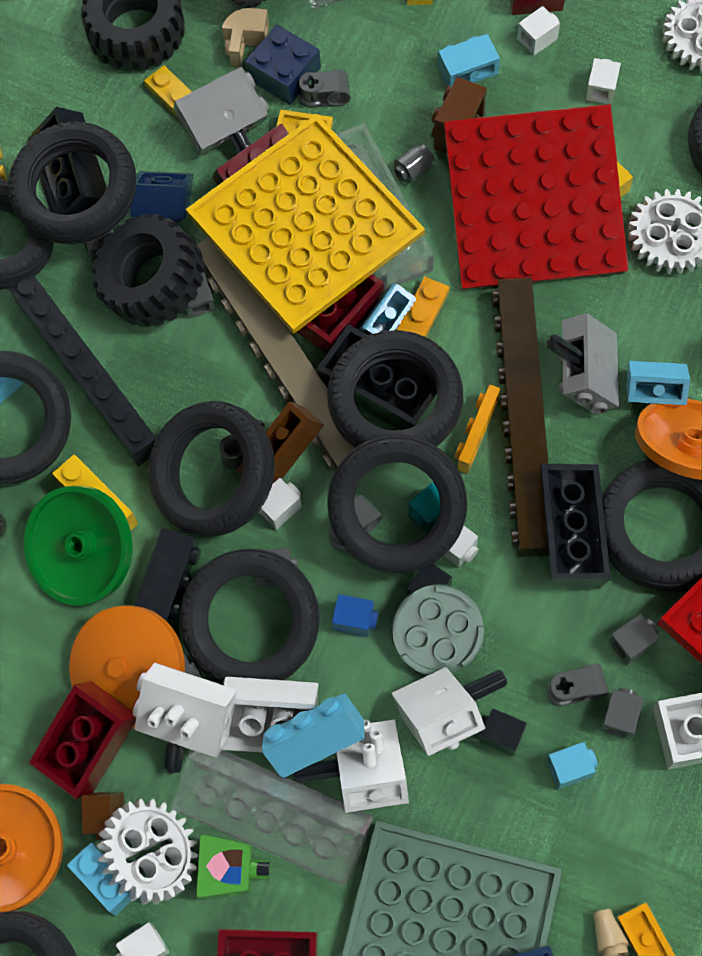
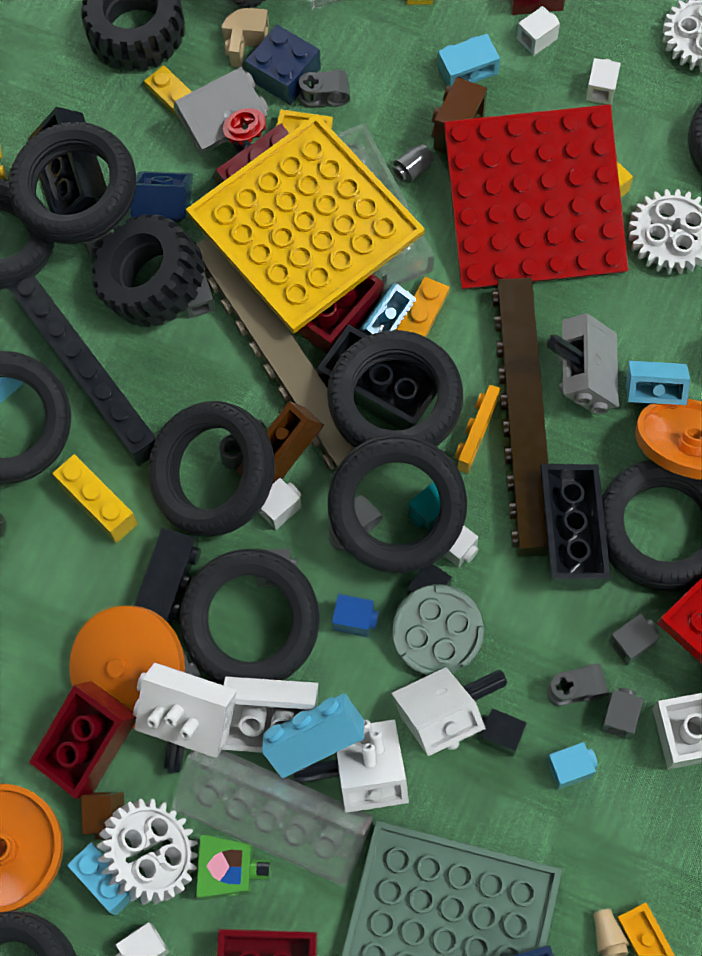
(78, 545): green dish -> none
(252, 118): none -> red gear

